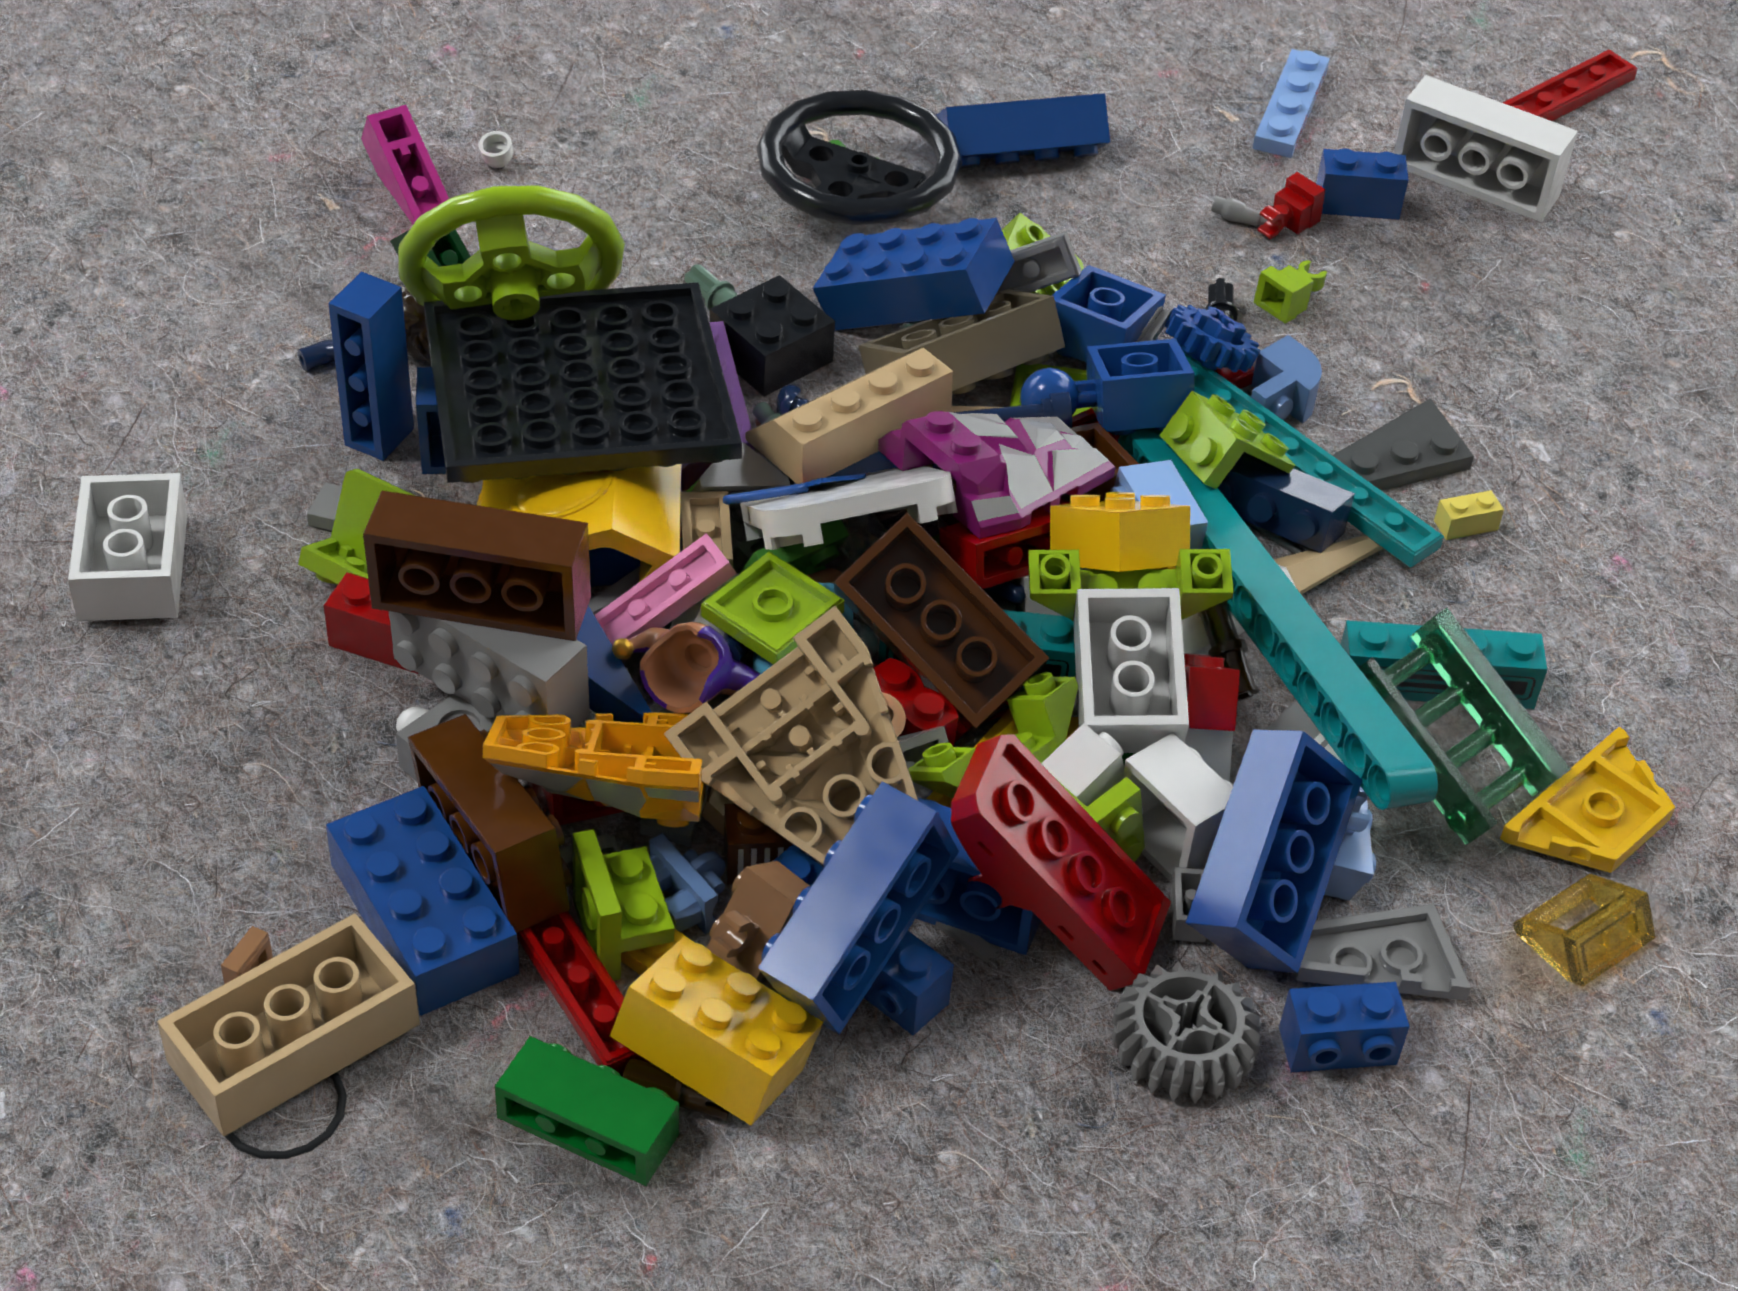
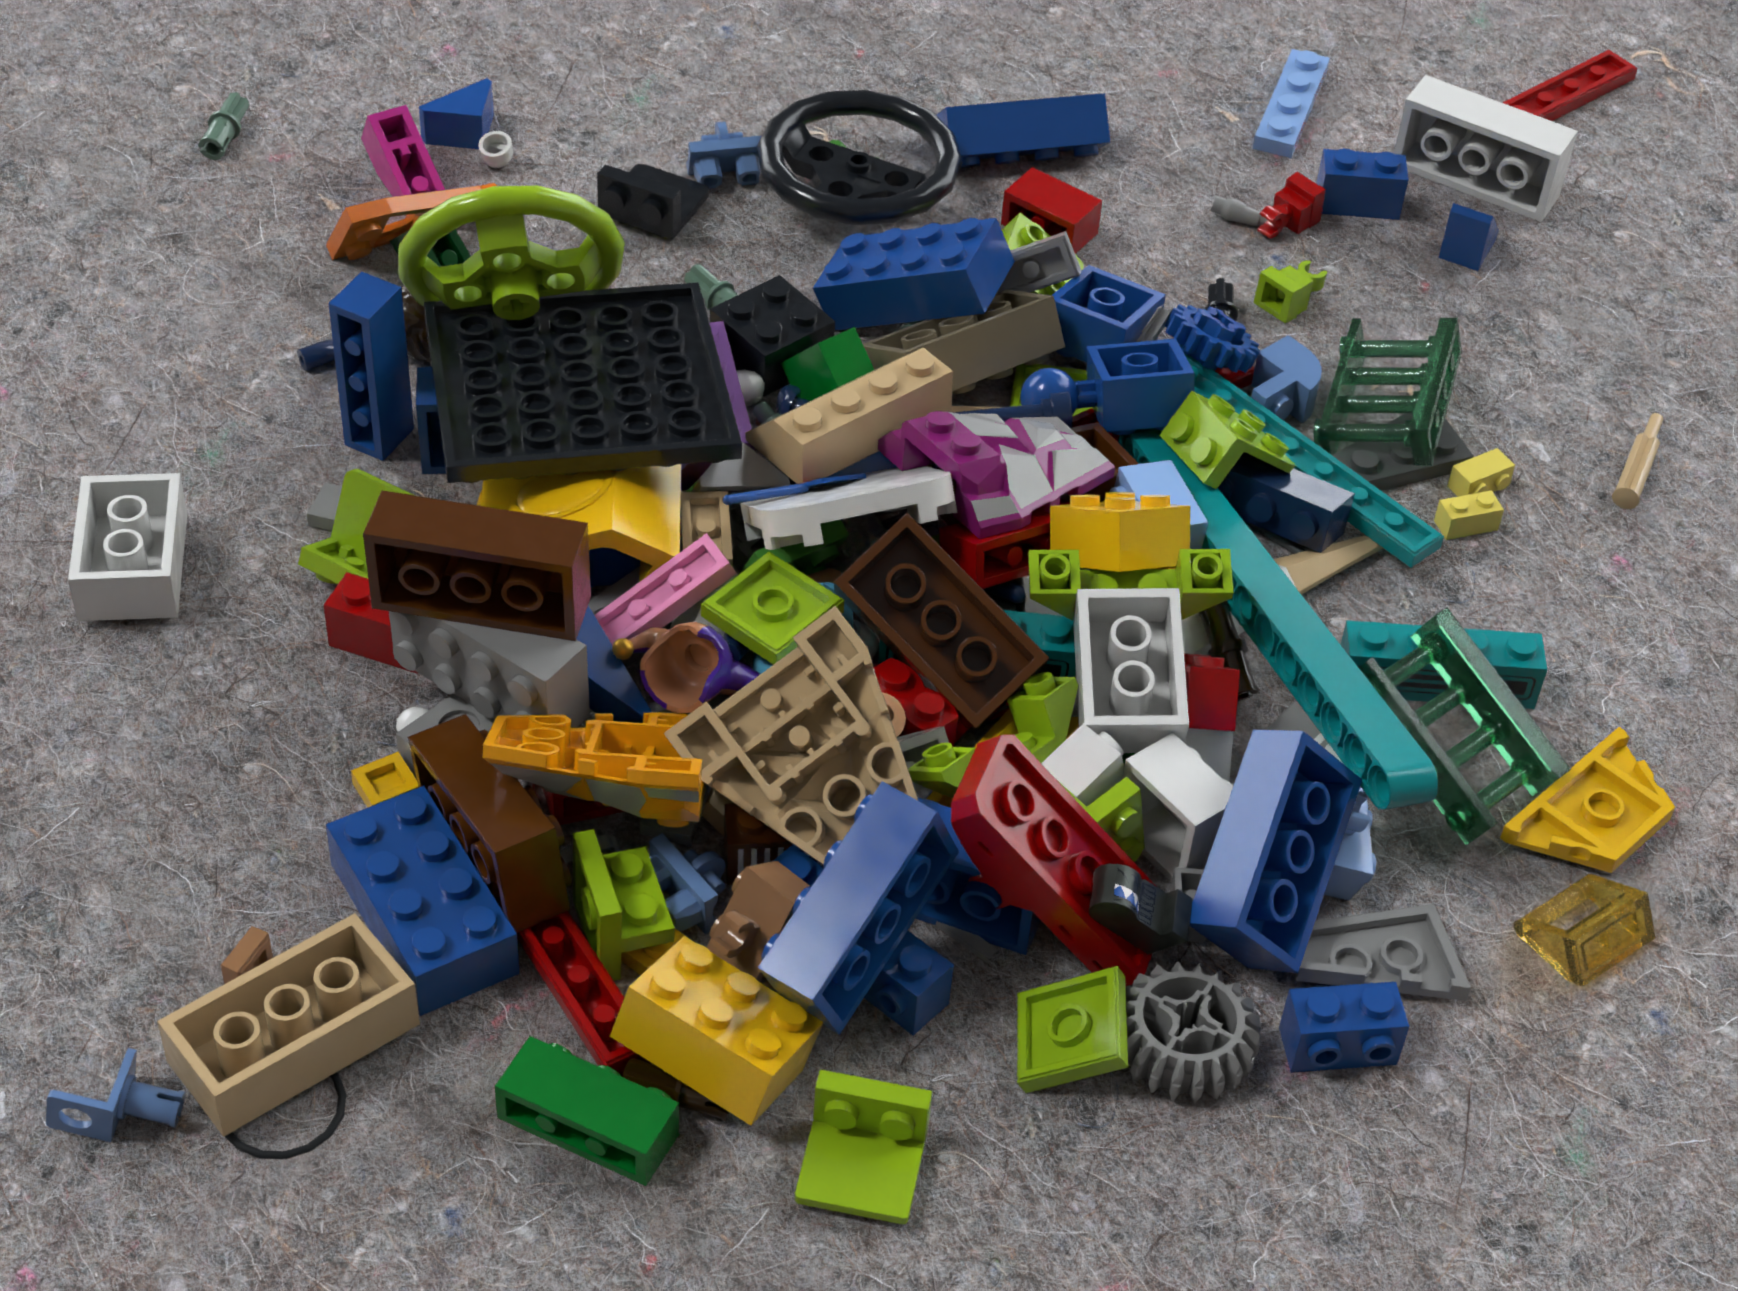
(126, 1098): none -> medium blue bracket
(223, 126): none -> sand green axle
(365, 225): none -> orange plate
(383, 779): none -> yellow plate
(458, 117): none -> blue slope
(649, 198): none -> black bracket
(724, 154): none -> medium blue hips
(751, 386): none -> white hinge
(828, 364): none -> green brick
(864, 1147): none -> lime bracket
(1053, 207): none -> red brick
(1071, 1030): none -> lime tile
(1139, 909): none -> pearl dark grey leg
(1426, 405): none -> clear green fence
(1468, 237): none -> blue slope
(1481, 474): none -> light yellow piece
(1638, 465): none -> tan axle

